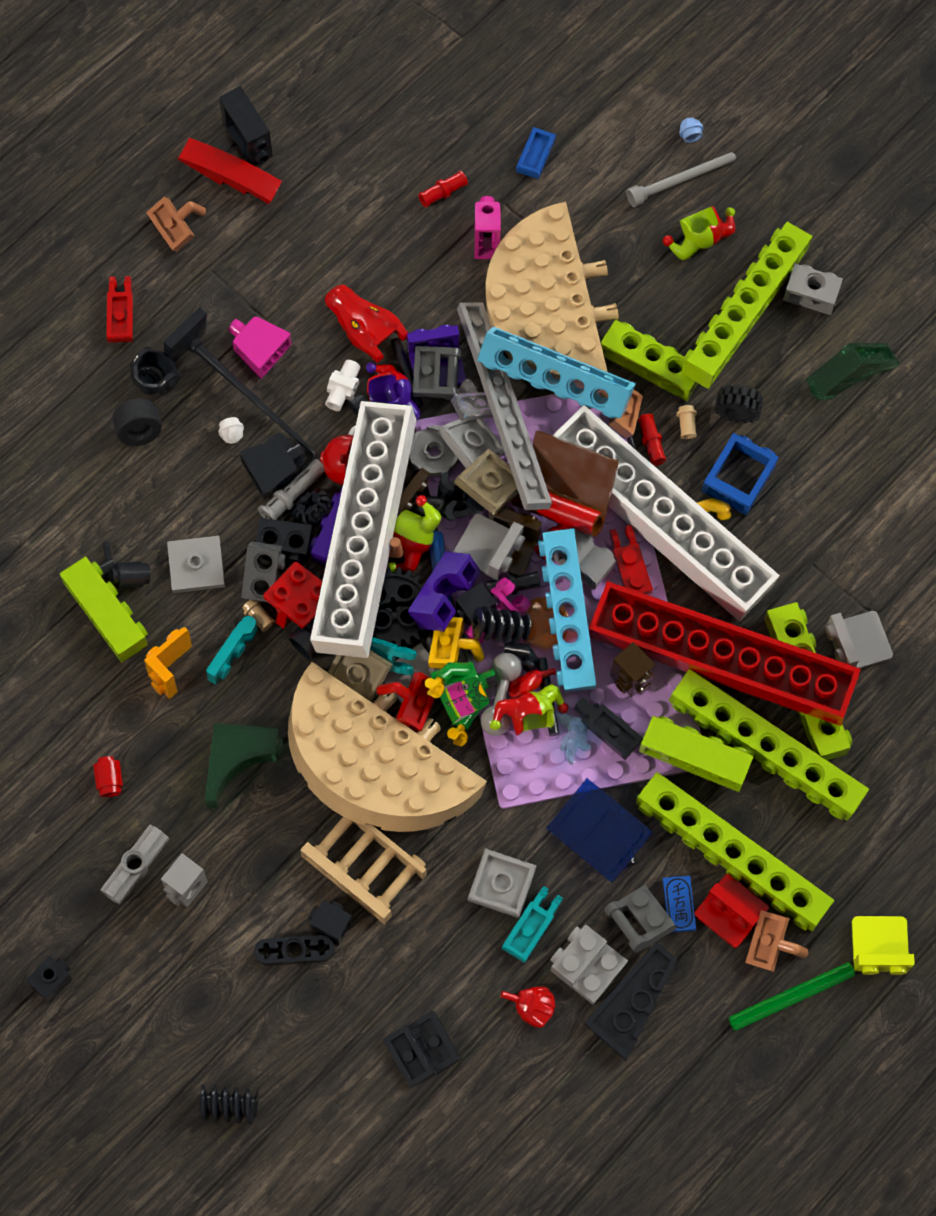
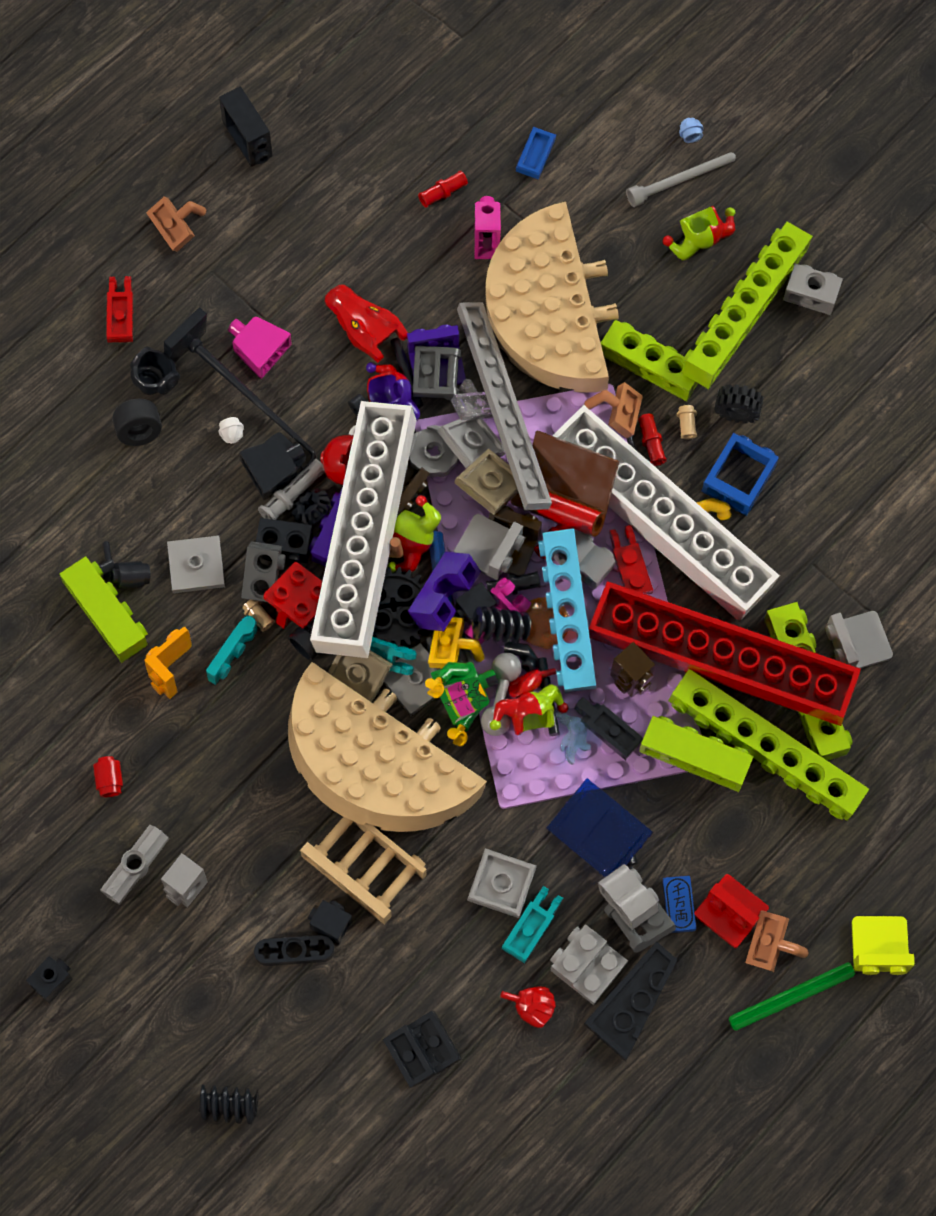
(229, 169): red slope -> none
(236, 749): clear green arch -> none
(342, 385): white axle -> none
(415, 703): red plate -> none
(451, 501): black animal -> none
(617, 388): medium azure brick -> none
(628, 896): none -> light grey brick
(749, 852): lime brick -> none
(850, 366): clear green arch -> none

